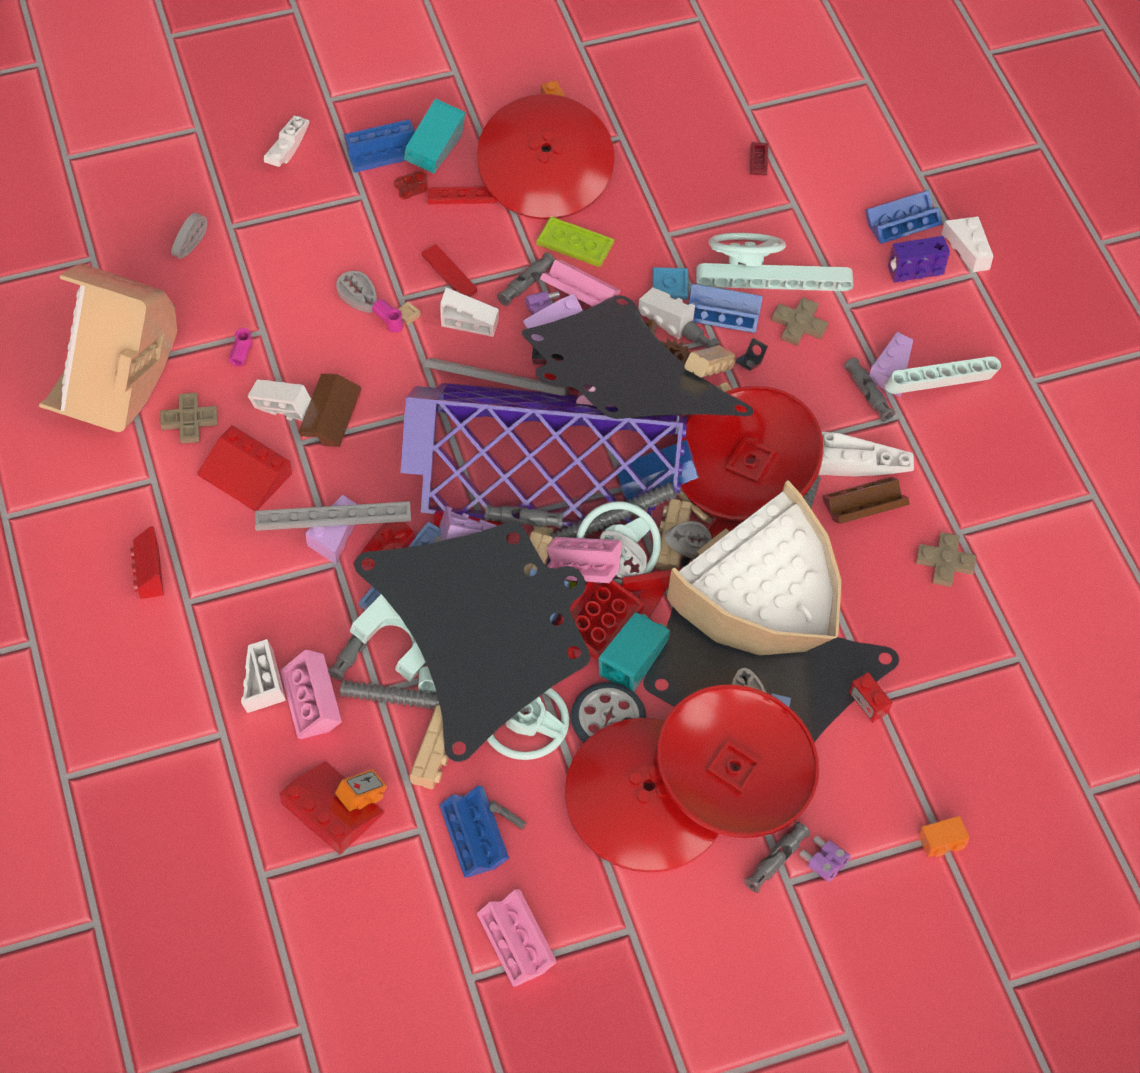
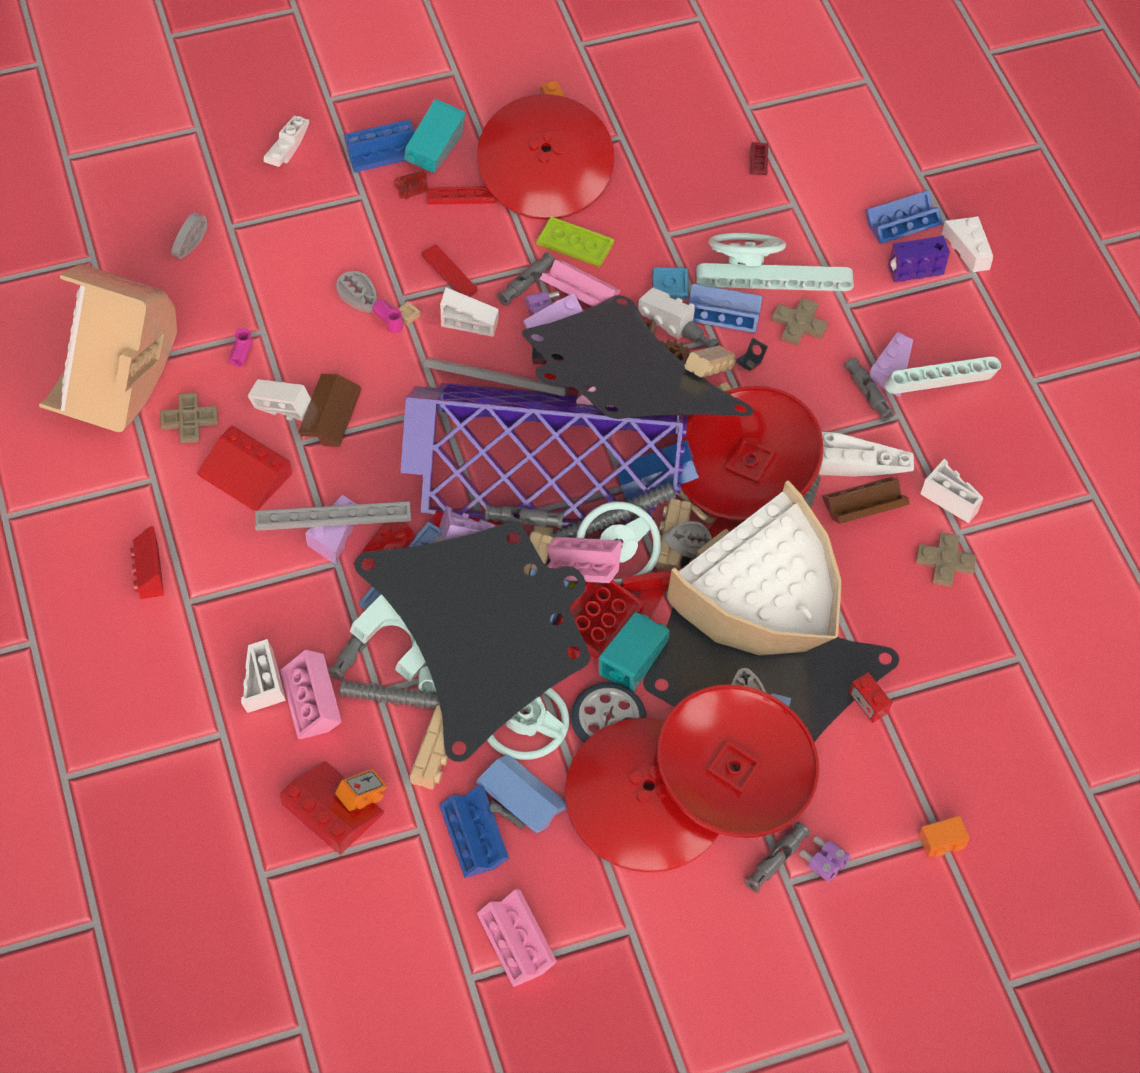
(521, 793): none -> medium blue slope
(633, 550): light grey piece -> none
(951, 492): none -> white wedge

